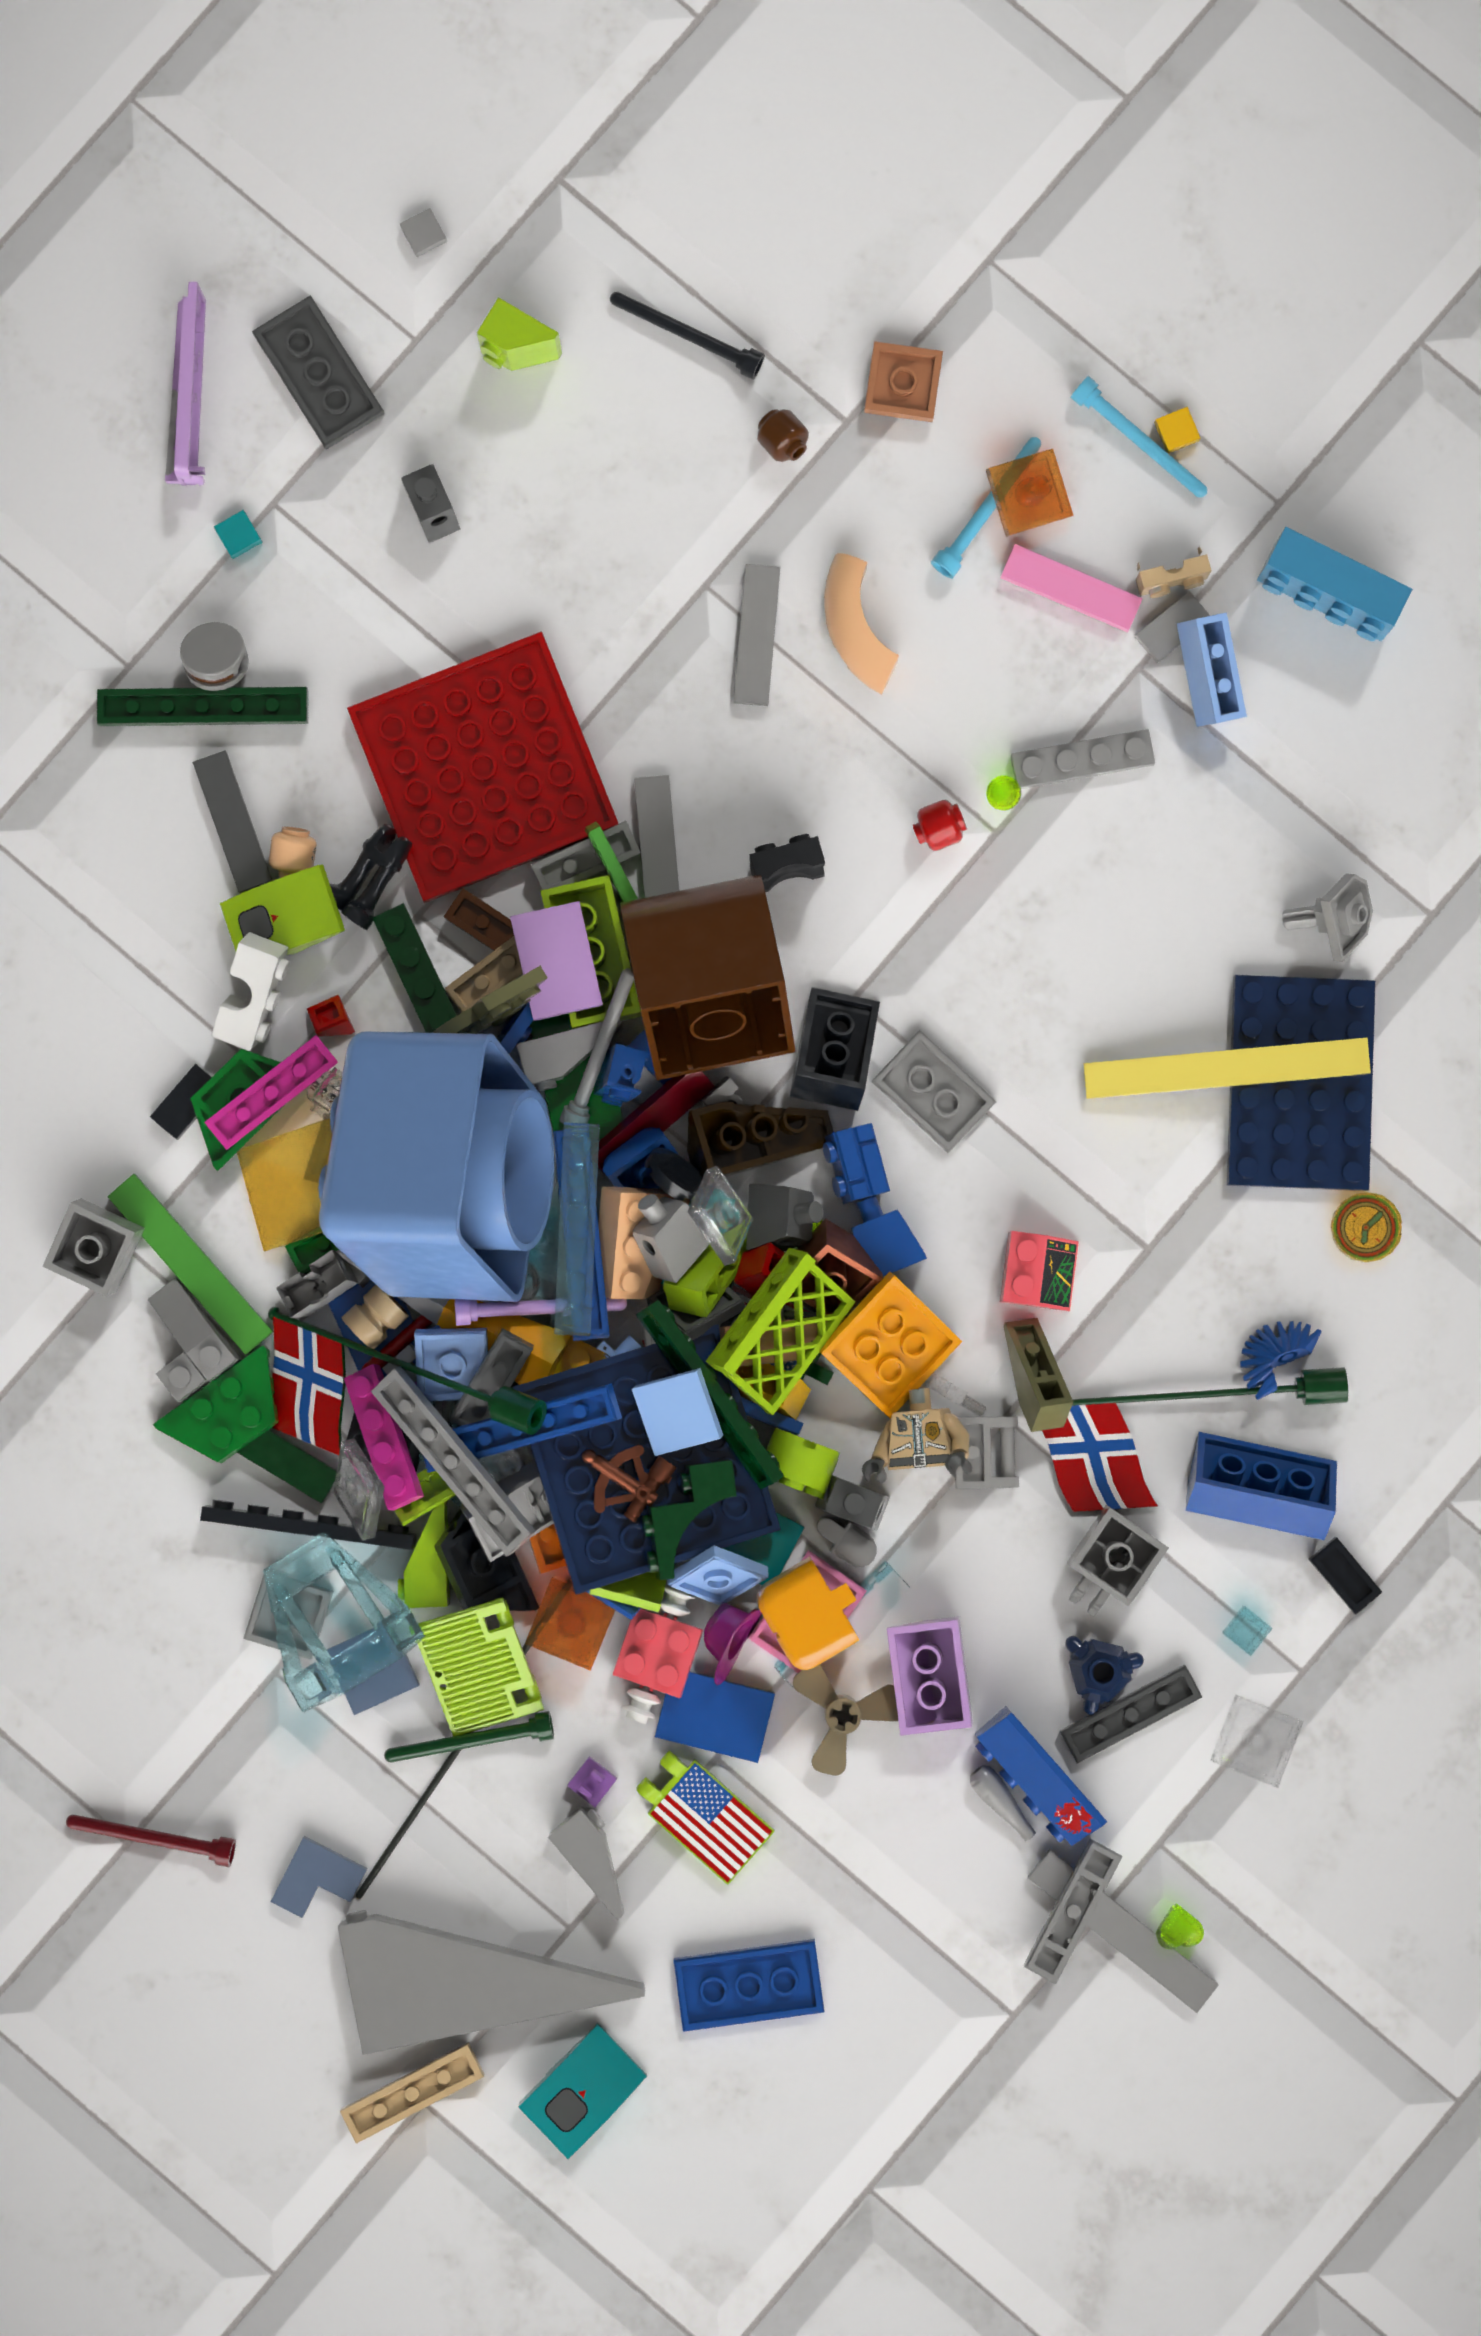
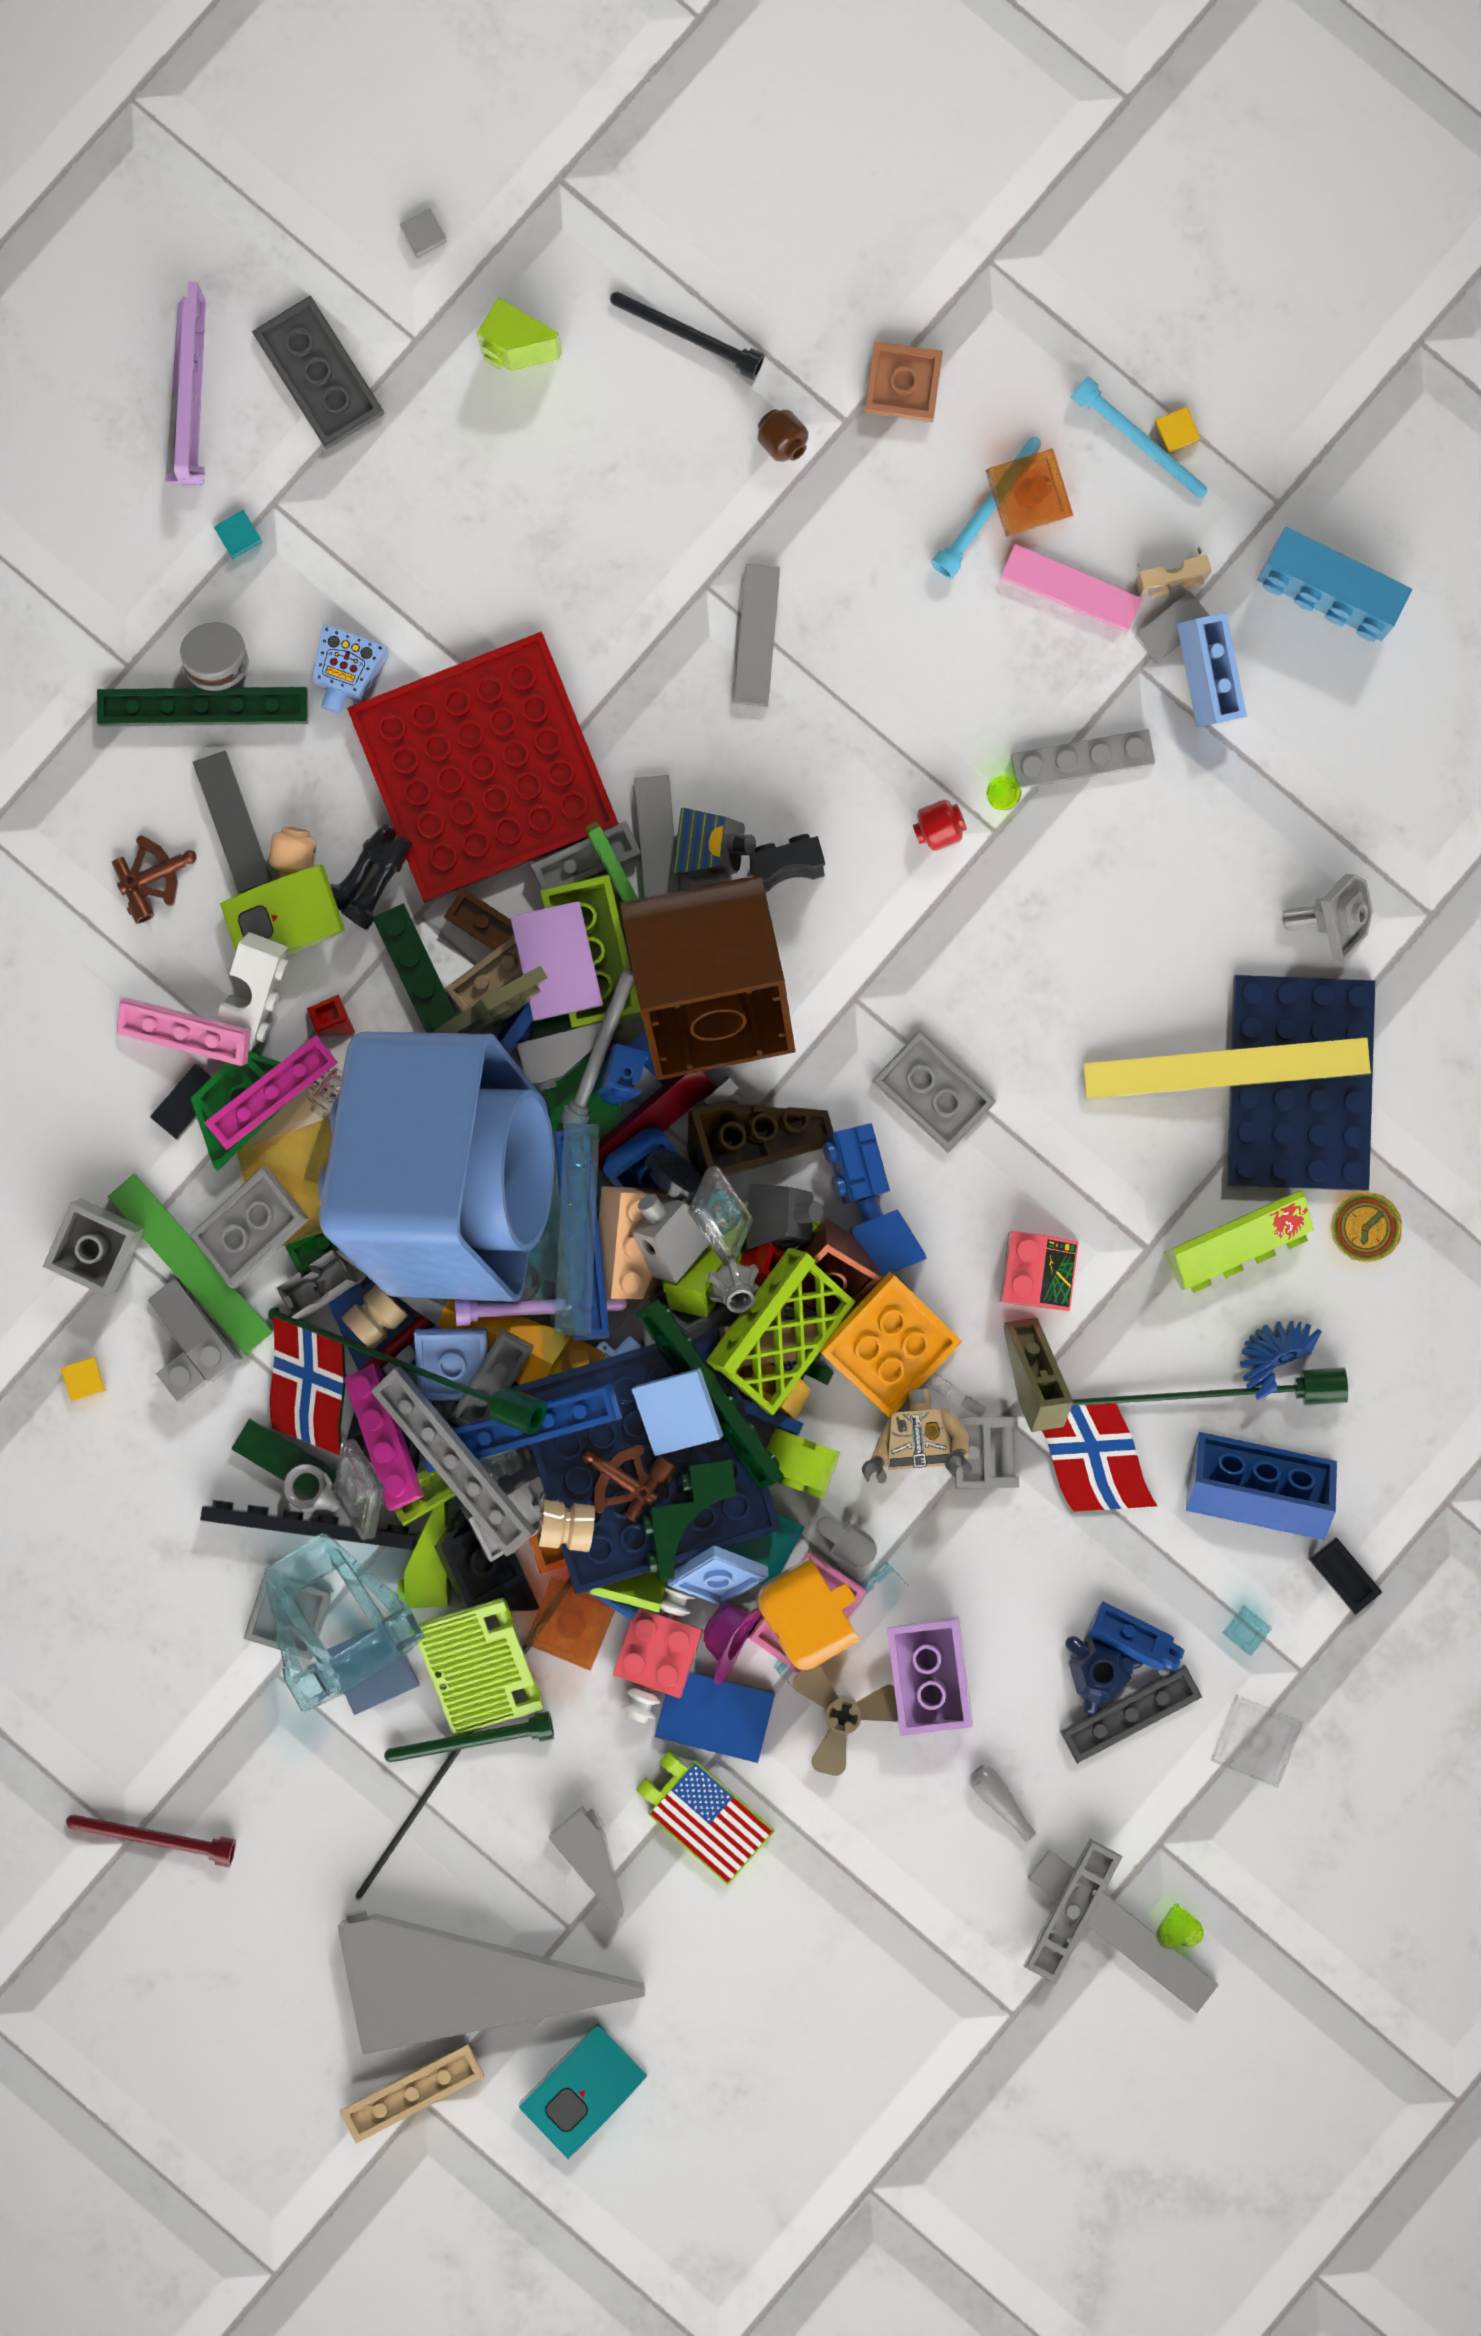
(83, 1379): none -> yellow tile
(134, 883): none -> copper piece
(183, 1031): none -> bright pink tile
(227, 1410): green wing -> none
(249, 1227): none -> light grey tile
(315, 1867): sand blue tile -> none
(322, 1501): none -> light grey piece
(346, 666): none -> light blue torso
(430, 502): dark grey torso -> none
(566, 1525): none -> tan wheel
(592, 1781): medium lavender tile -> none
(710, 845): none -> dark grey torso
(734, 1286): none -> light grey rock
(748, 1985): blue tile -> none
(835, 1049): black slope -> none
(848, 627): light nougat brick -> none
(853, 1503): dark grey torso -> none
(1039, 1776): blue slope -> none
(1121, 1578): light grey hinge -> none
(1135, 1638): none -> blue hinge
(1241, 1240): none -> lime slope

